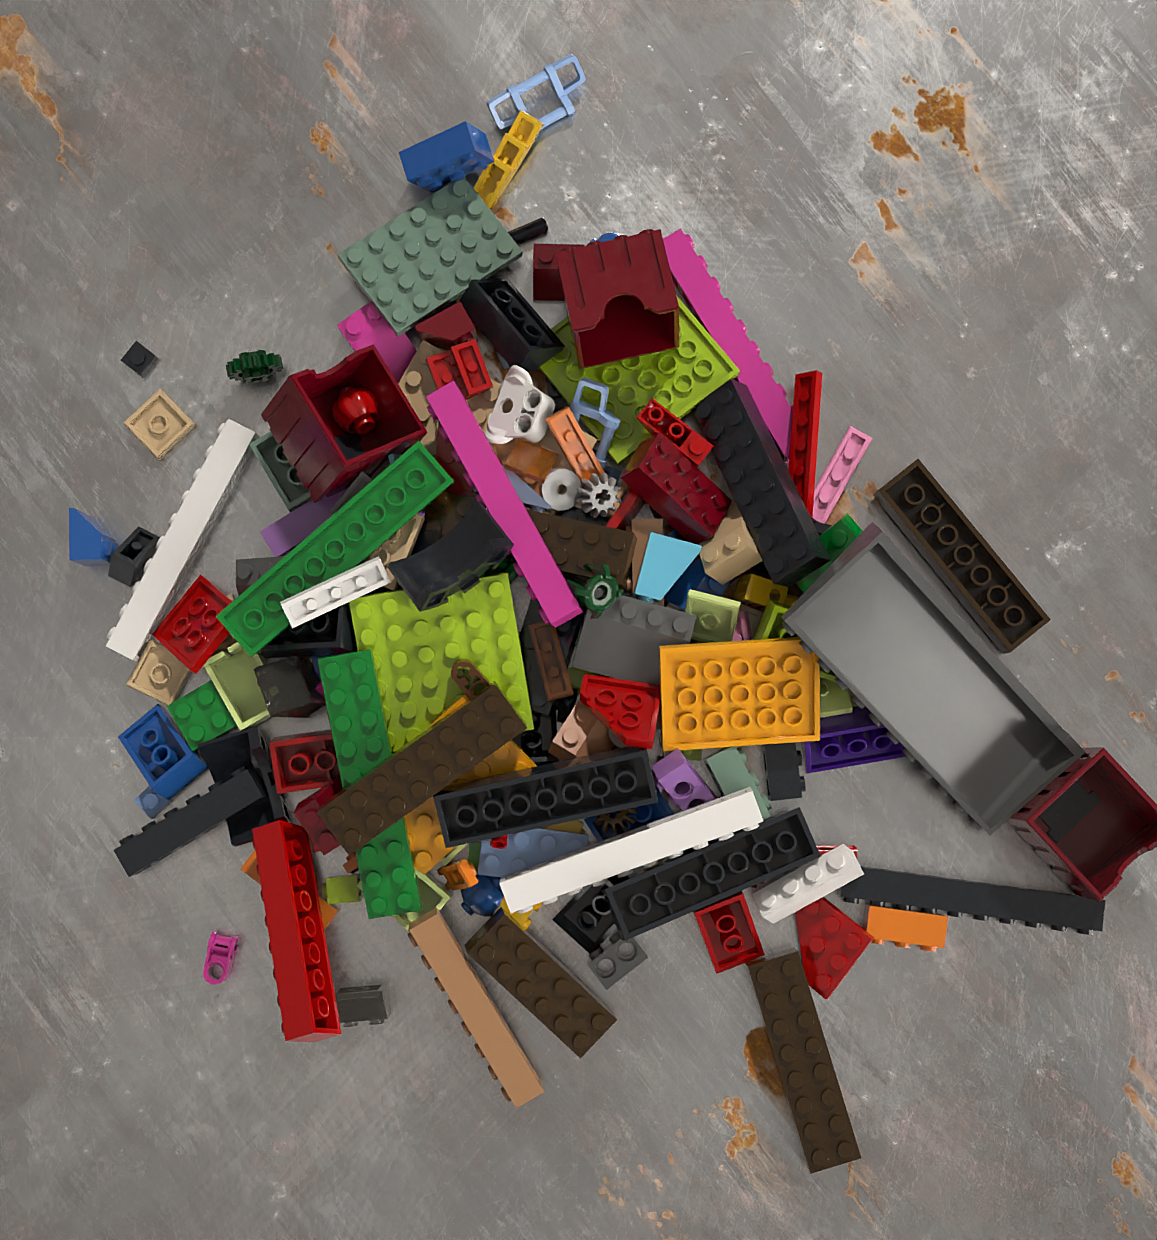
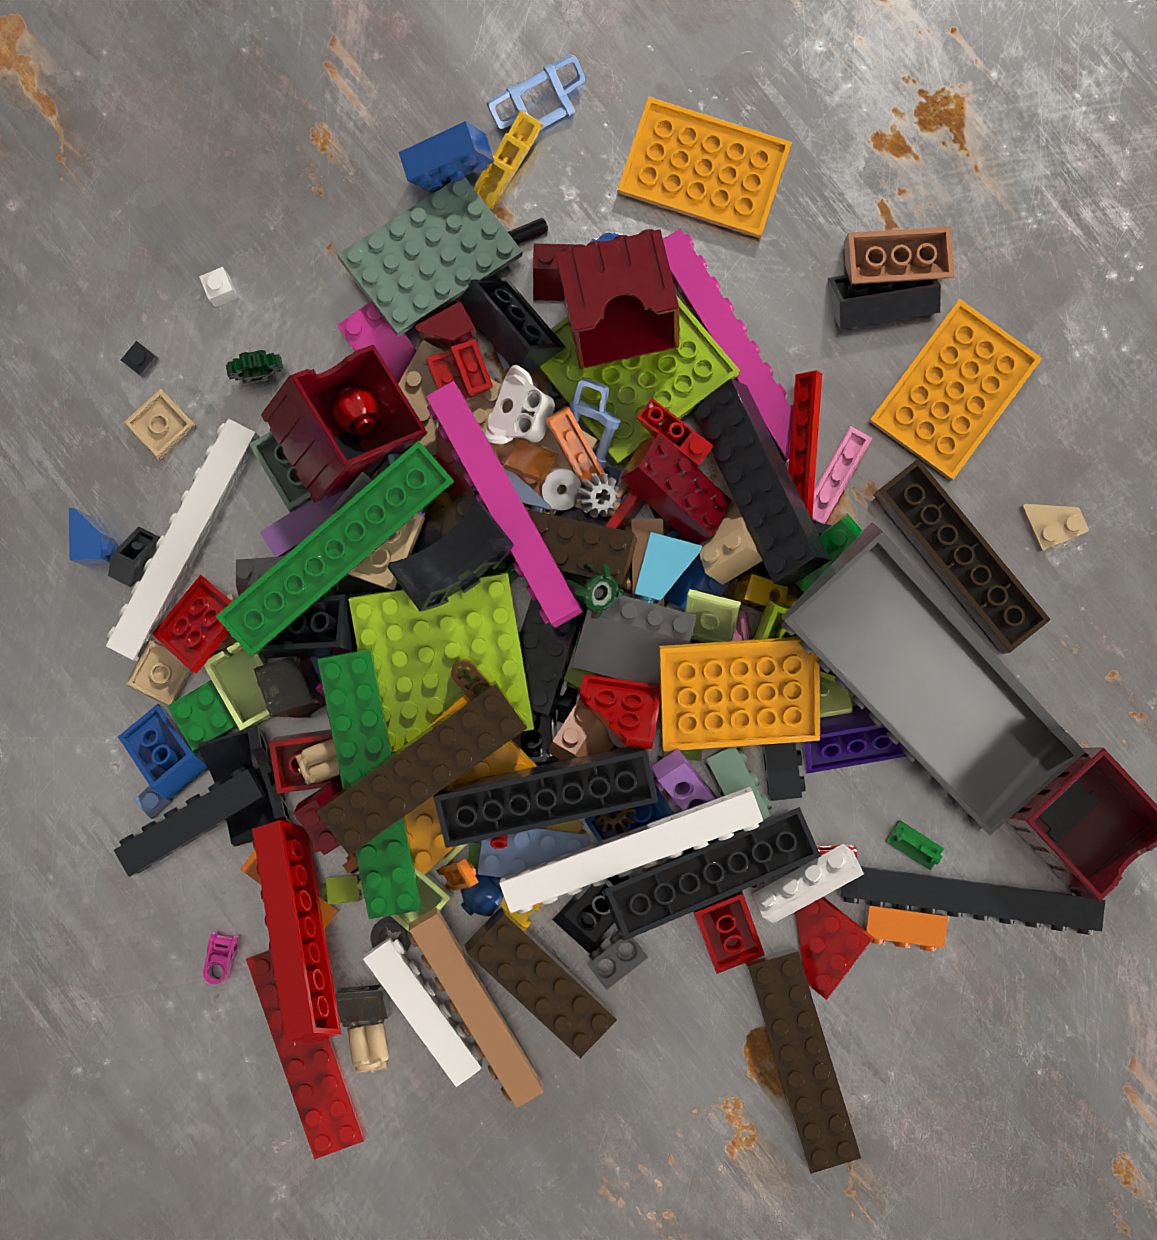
(218, 287): none -> white brick
(310, 1072): none -> red plate
(318, 762): none -> tan piece
(335, 592): white plate -> none
(368, 1047): none -> tan piece
(379, 932): none -> dark grey gear
(423, 1010): none -> white brick
(550, 661): reddish brown tile -> none
(704, 167): none -> light orange plate
(882, 302): none -> black slope
(899, 255): none -> nougat slope
(915, 845): none -> green hinge
(955, 389): none -> light orange plate
(1053, 524): none -> tan wing

